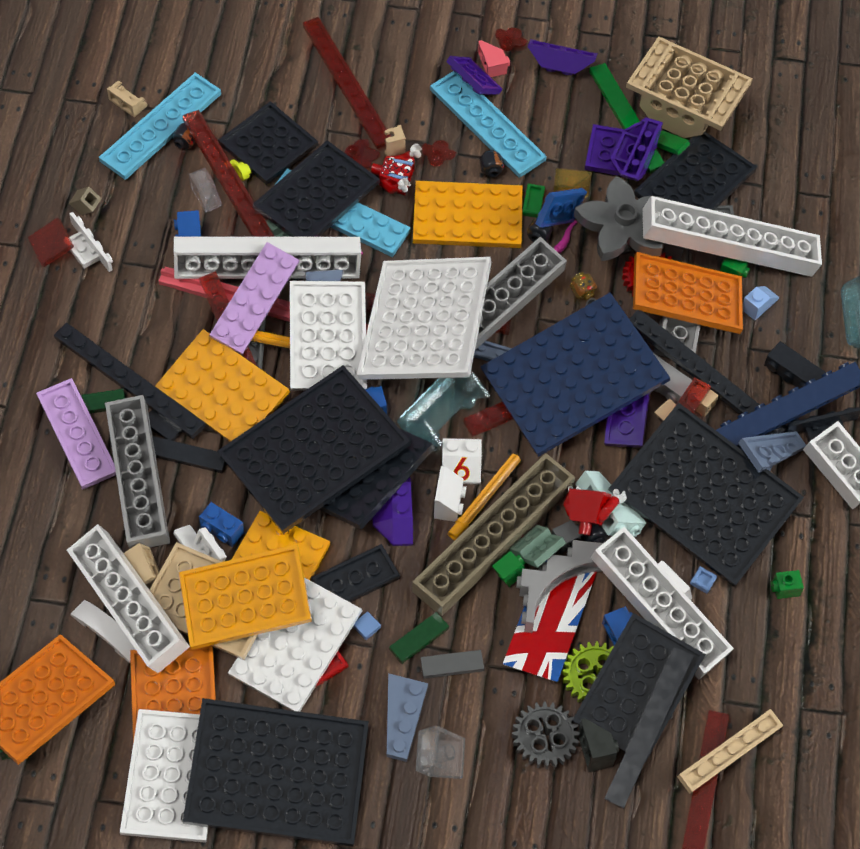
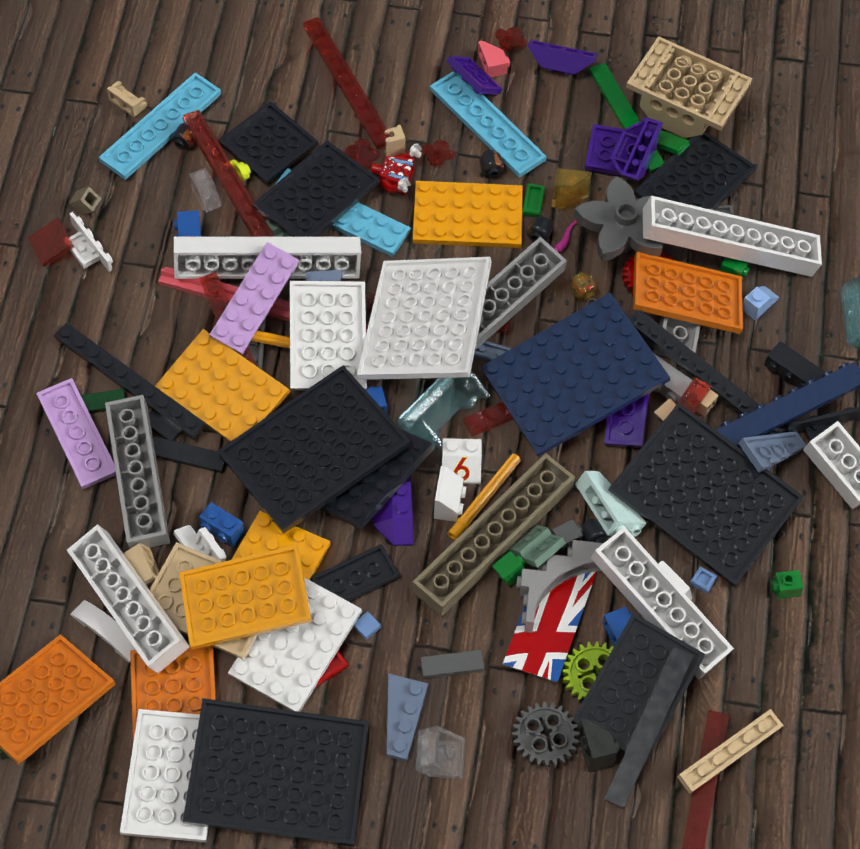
(419, 637): dark green tile -> none
(560, 207): blue plate -> none
(590, 507): red torso -> none

